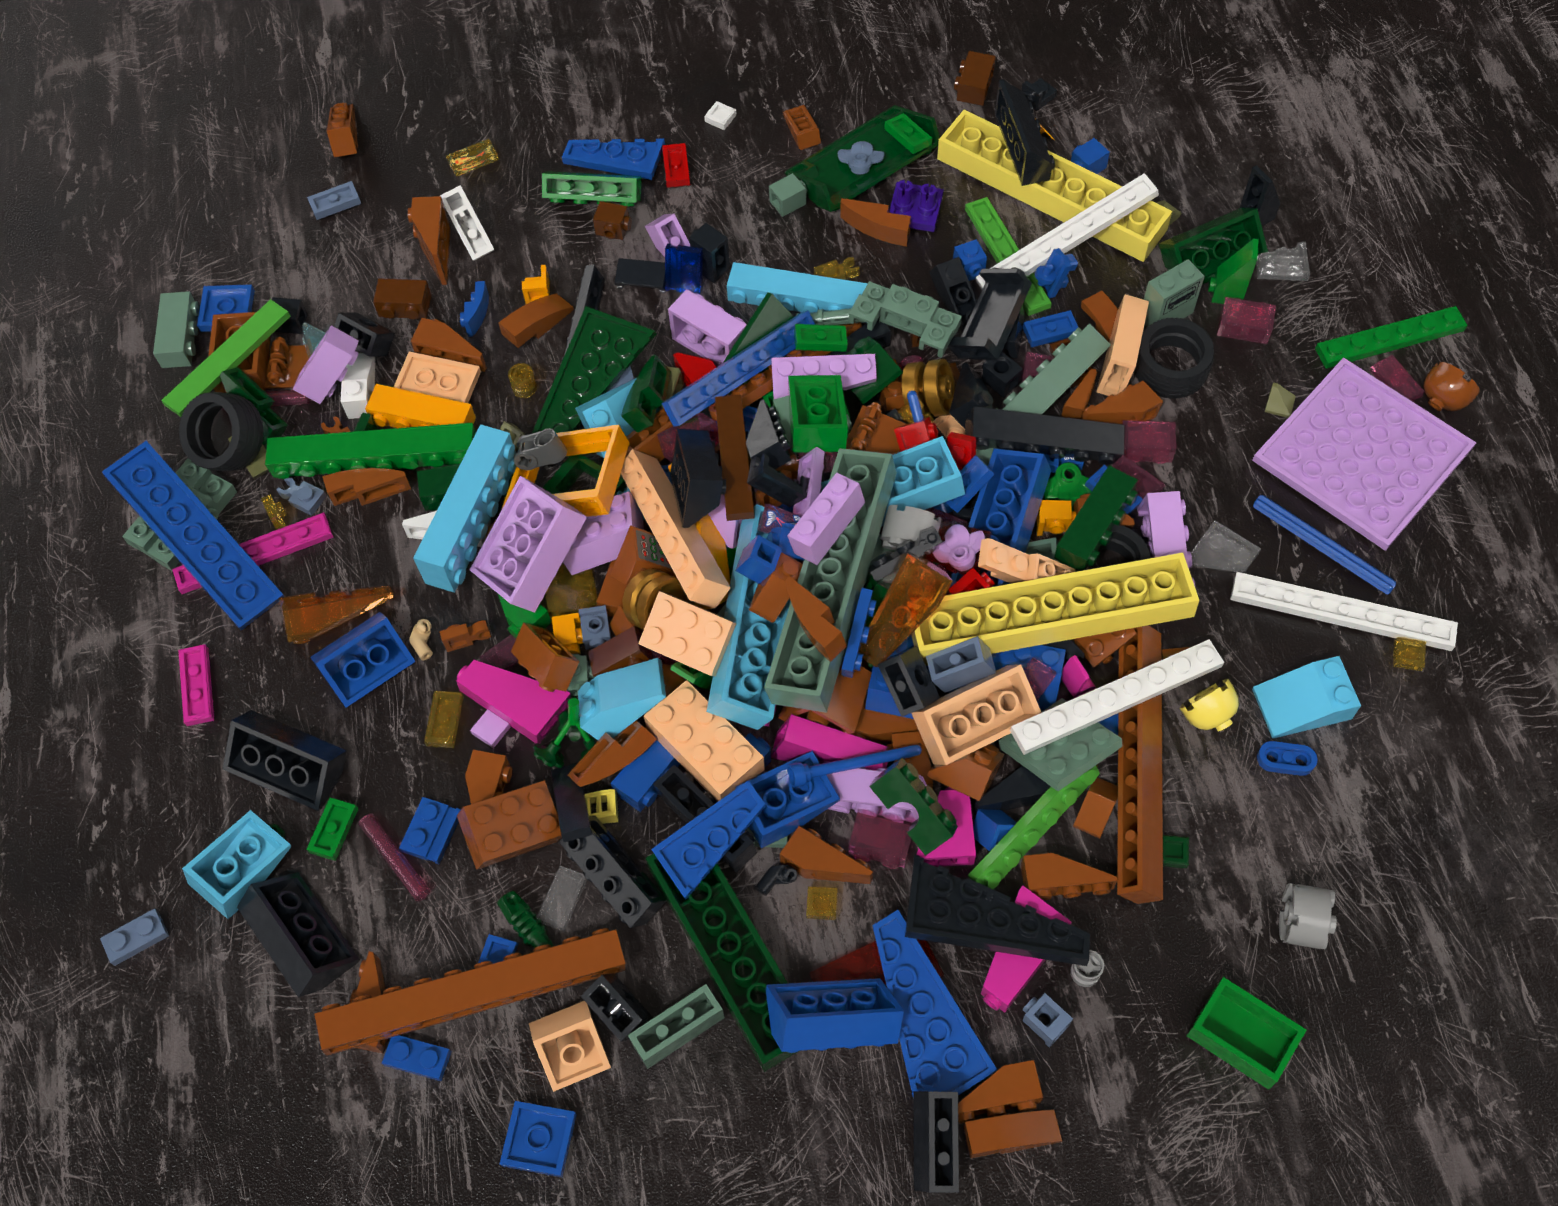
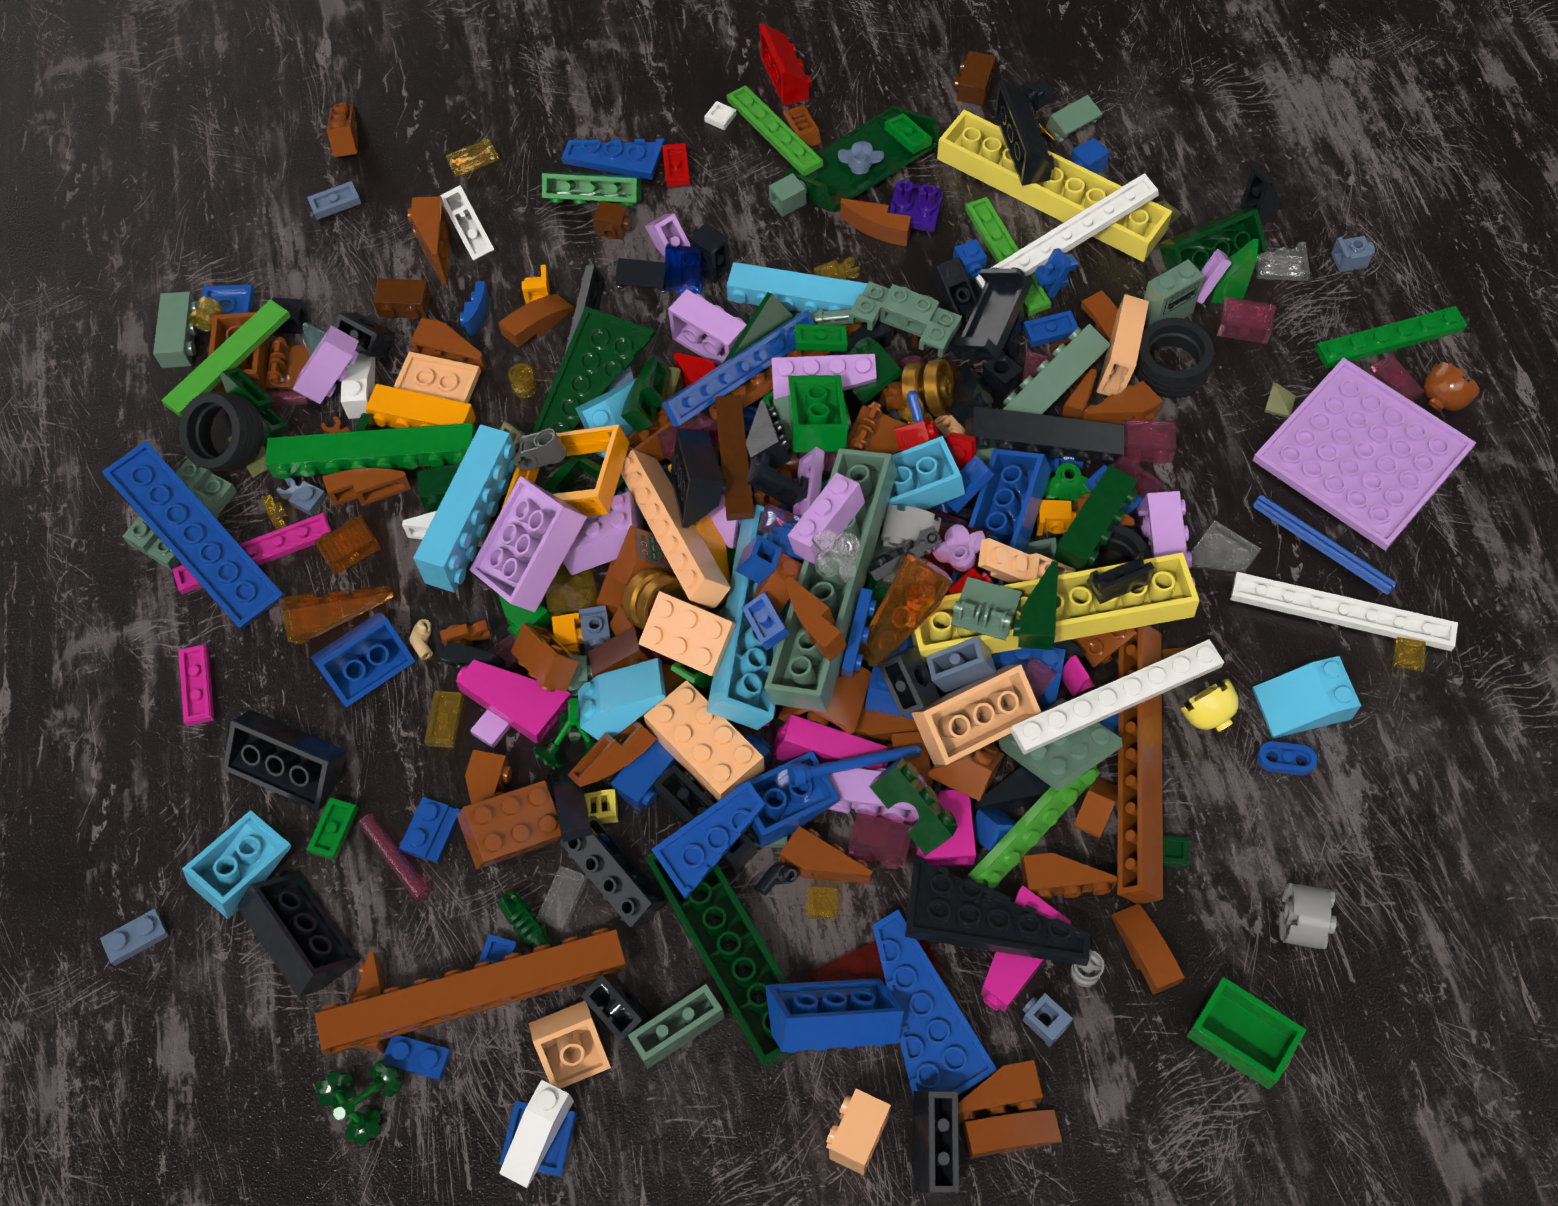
(203, 315): none -> clear yellow wheel
(337, 1089): none -> dark green plant
(347, 545): none -> clear orange brick
(459, 655): none -> black slope
(536, 1133): none -> white slope
(765, 621): none -> blue plate
(775, 131): none -> bright green tile
(783, 66): none -> red slope
(834, 556): none -> clear plate
(859, 1131): none -> light nougat brick
(986, 608): none -> sand green hinge
(1038, 614): none -> dark green slope
(1073, 117): none -> sand green hinge
(1121, 579): none -> black hinge
(1148, 949): none -> dark orange slope
(1212, 273): none -> lavender tile
(1352, 253): none -> sand blue brick

